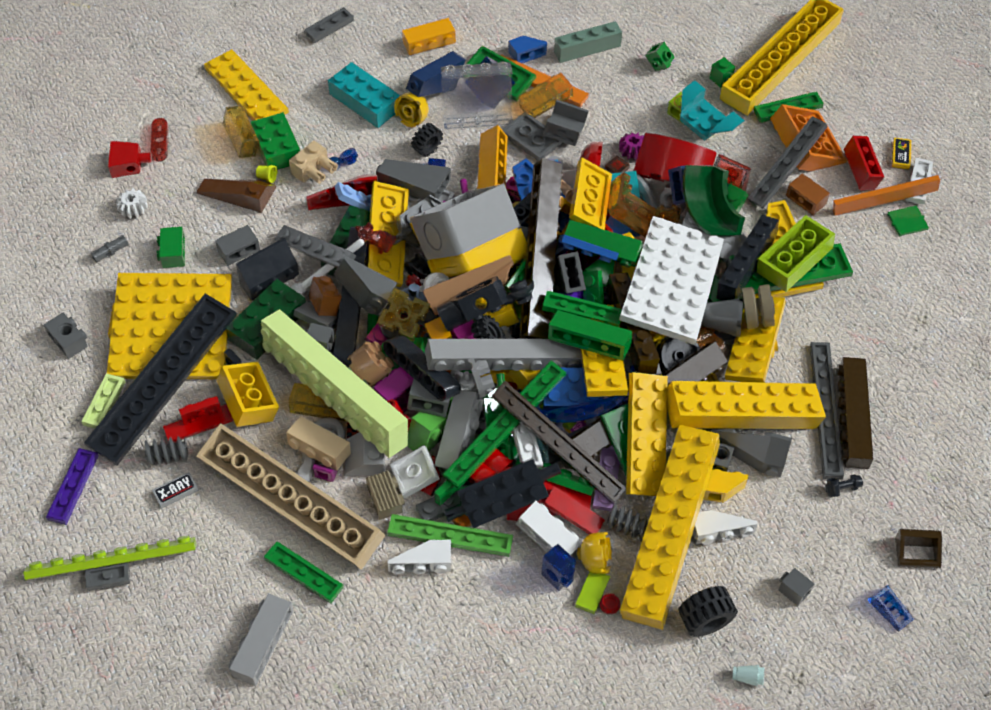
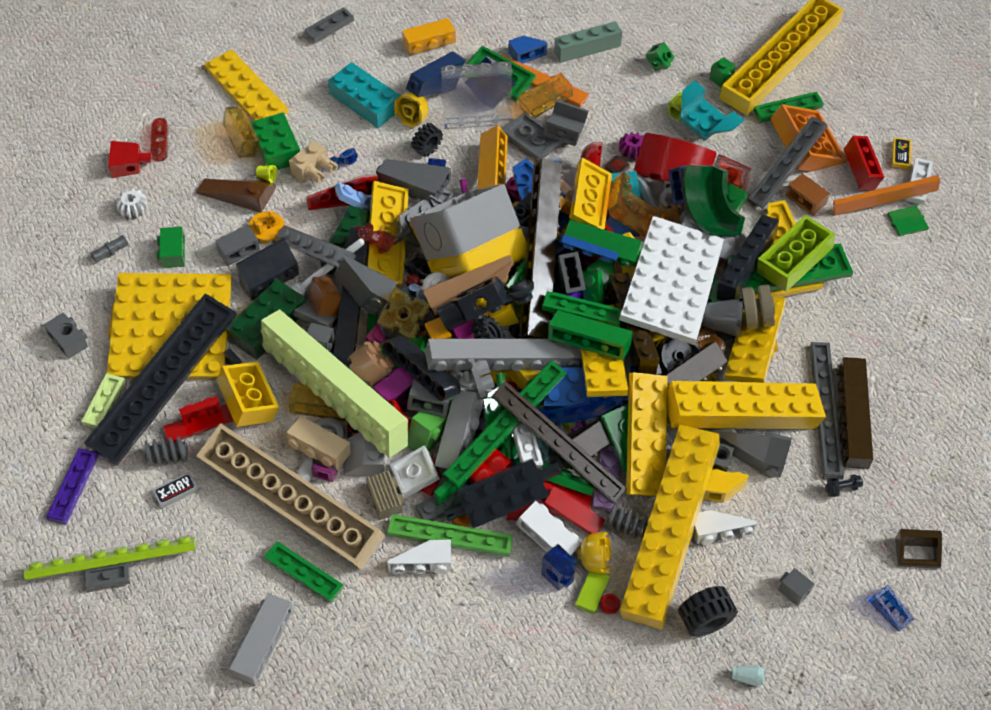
(262, 221): none -> light orange plate

